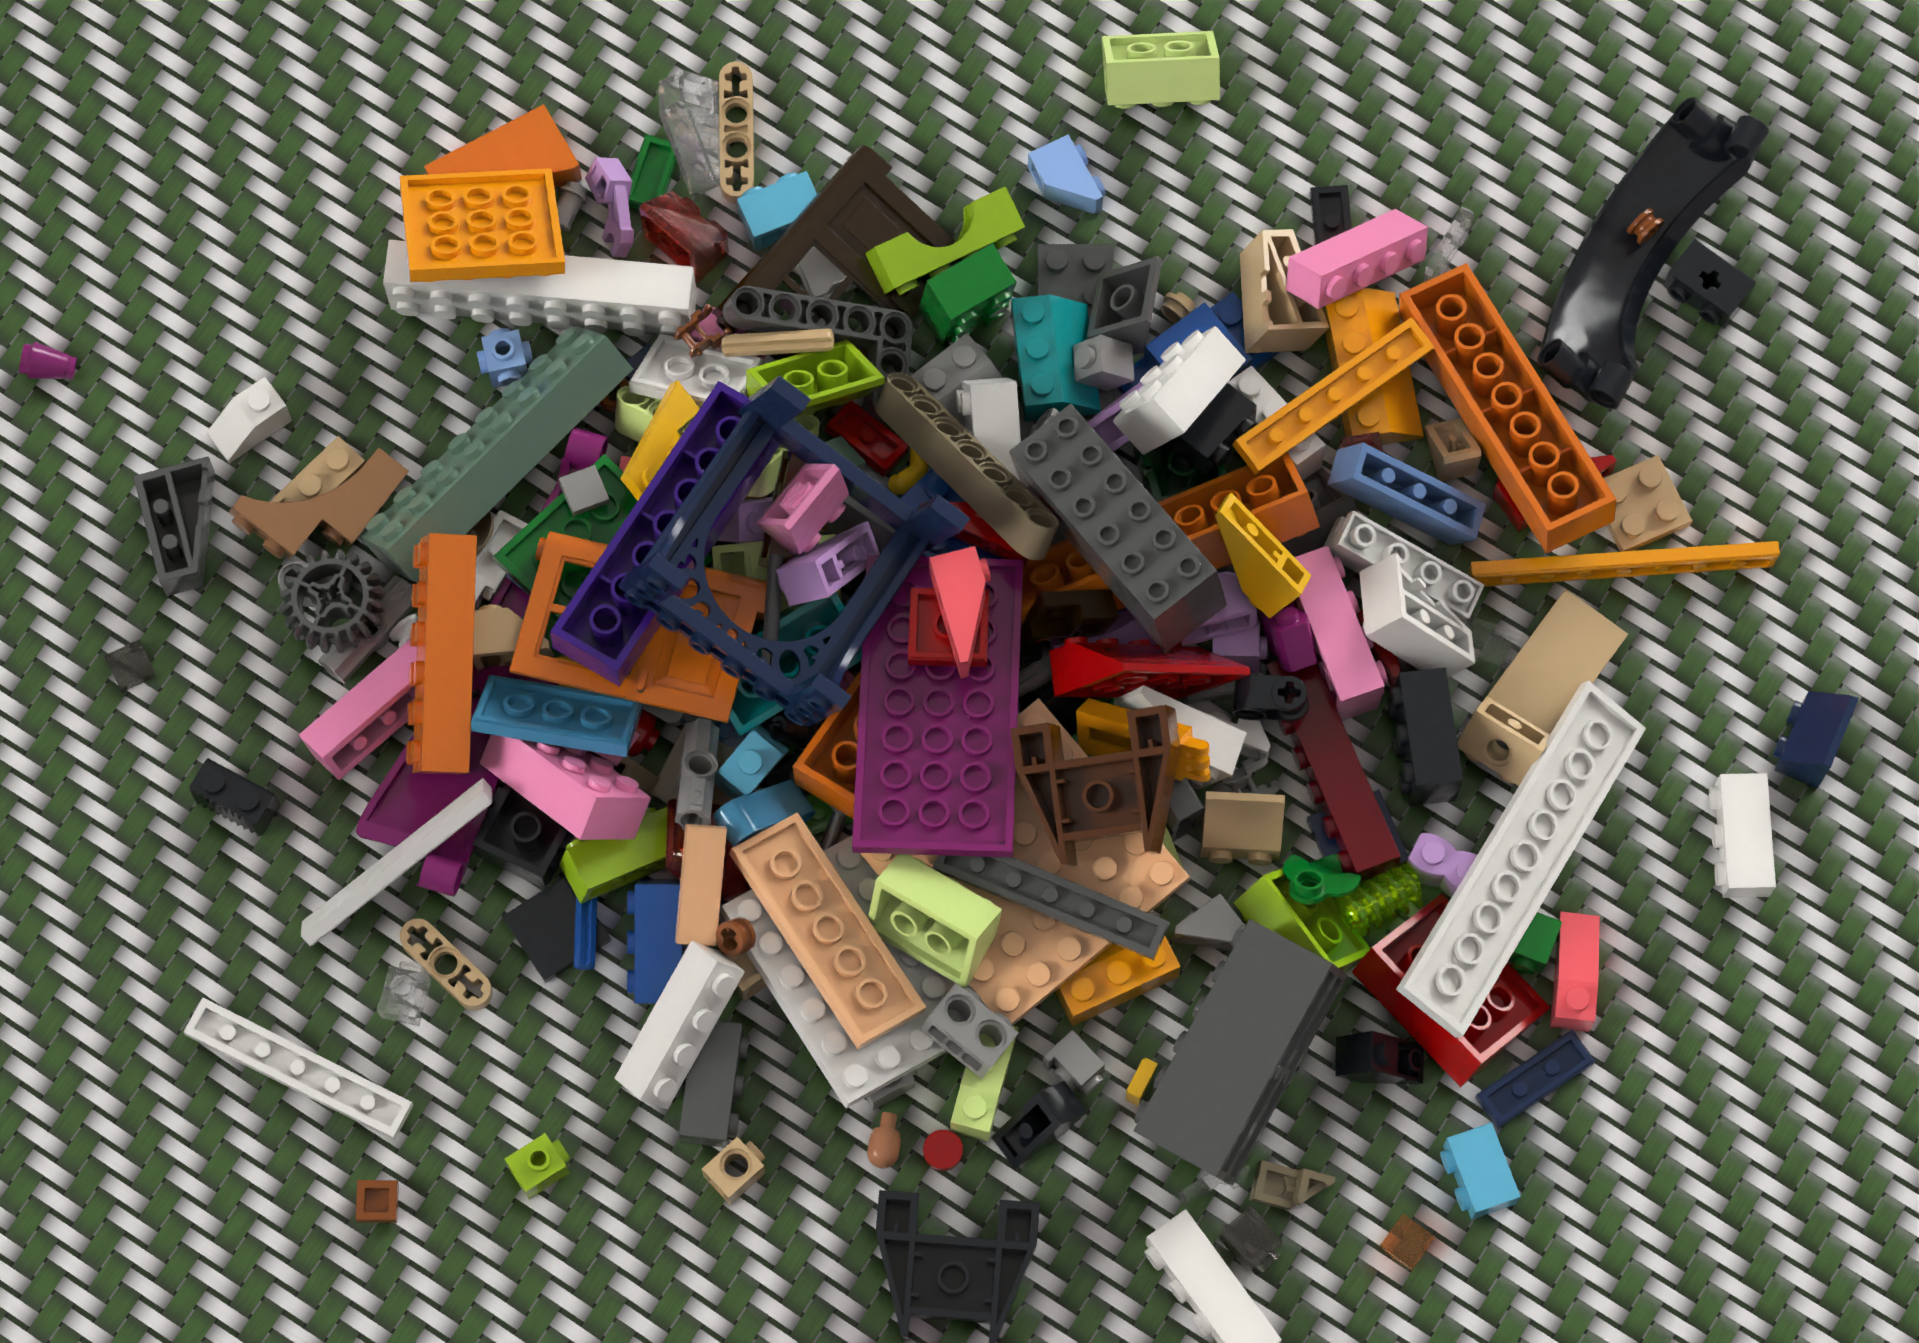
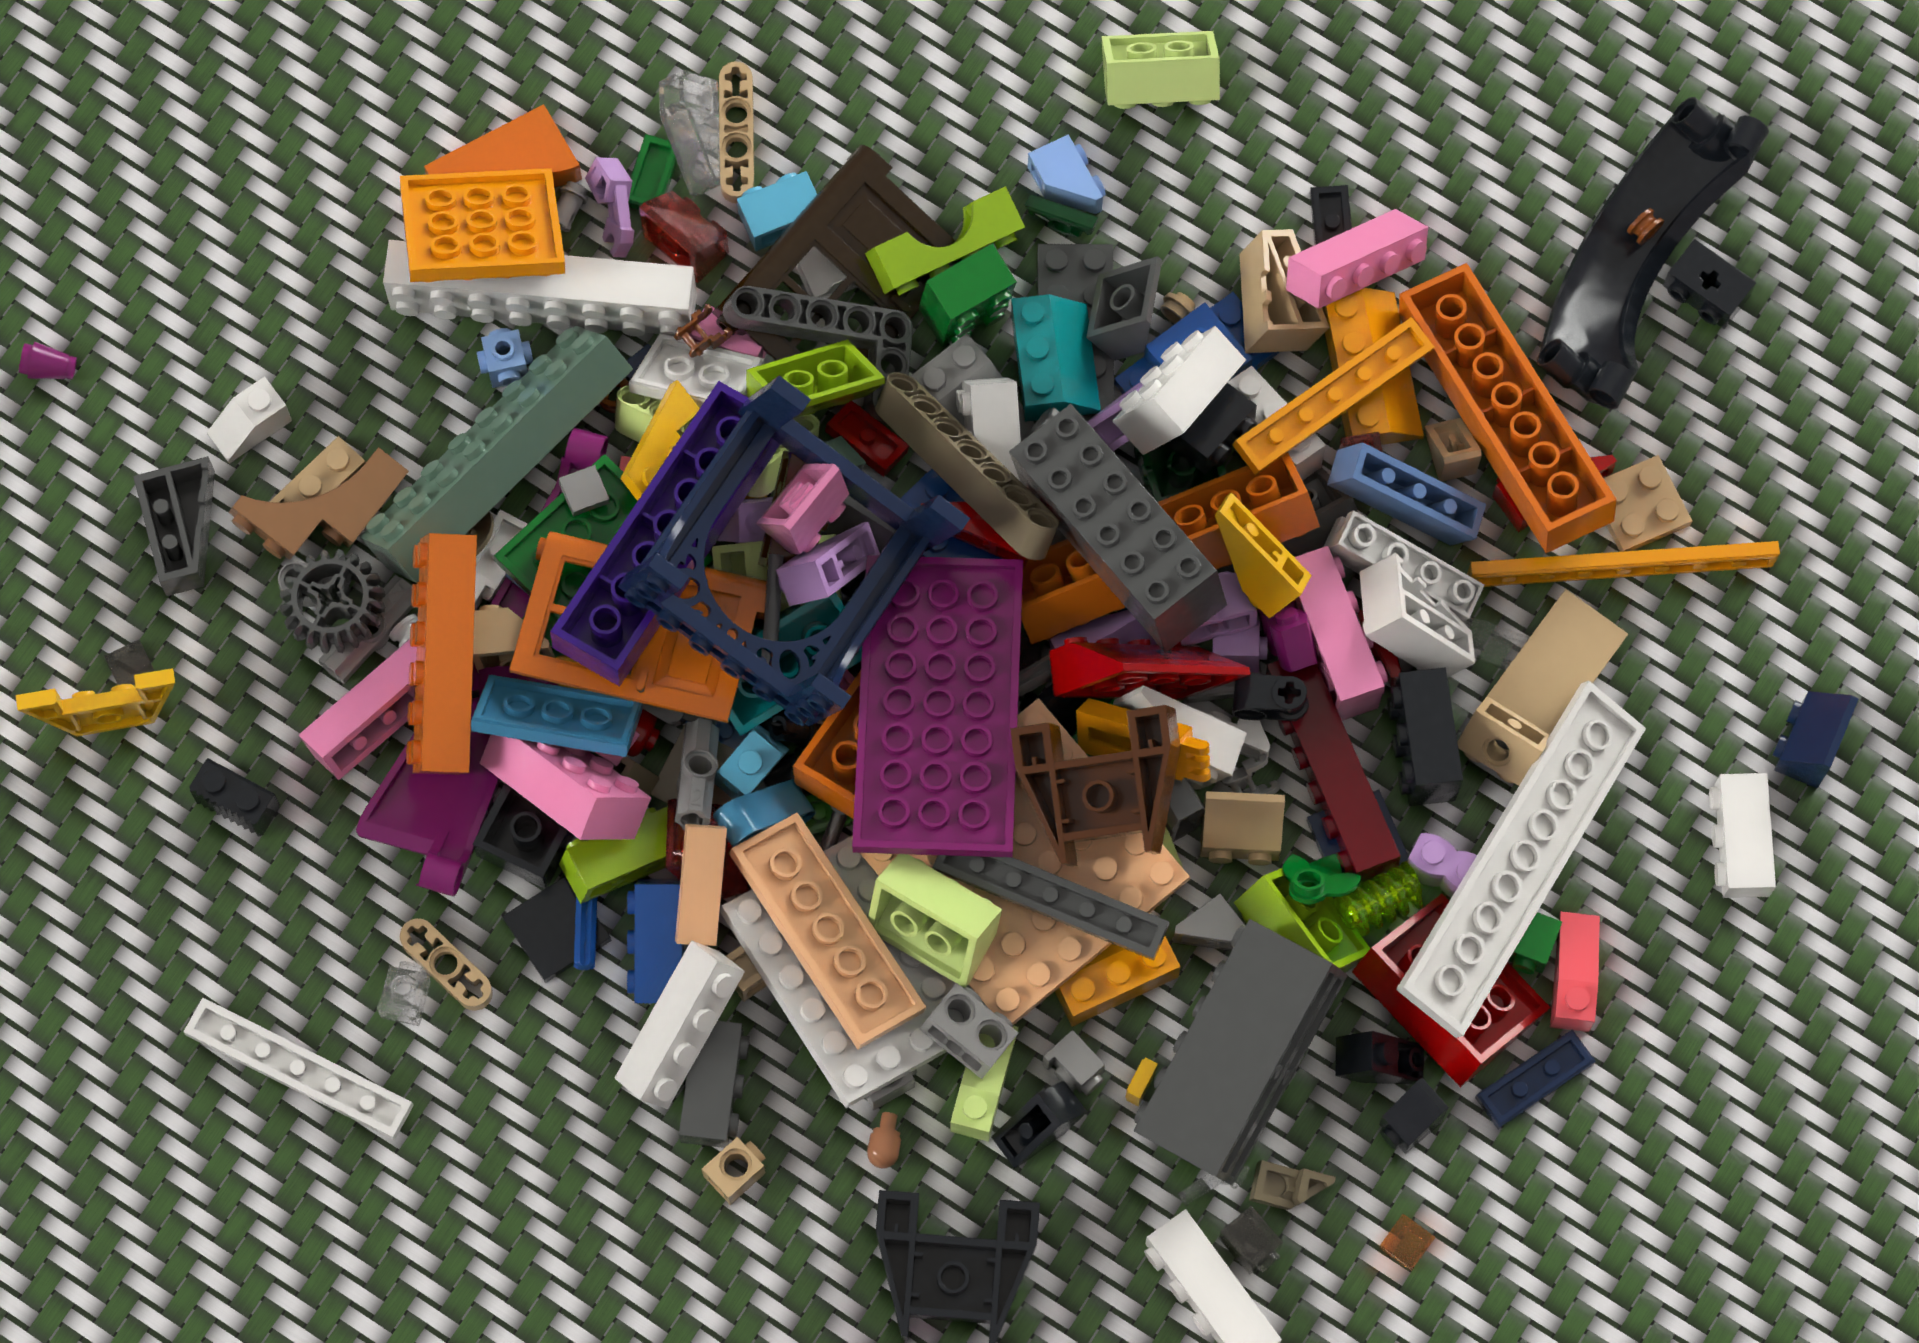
(102, 712): none -> yellow wing
(377, 1201): dark orange plate -> none
(396, 862): white tile -> none
(538, 1165): lime brick -> none
(735, 936): dark orange bush -> none
(777, 342): tan axle -> none
(908, 477): yellow arm -> none
(928, 636): red tile -> none
(942, 1150): red tile -> none
(961, 593): coral slope -> none
(1062, 218): none -> dark green tile
(1067, 616): dark brown slope -> none
(1103, 362): light grey brick -> none
(1413, 1117): none -> black slope
(1449, 244): clear tile -> none
(1480, 1171): medium azure brick -> none

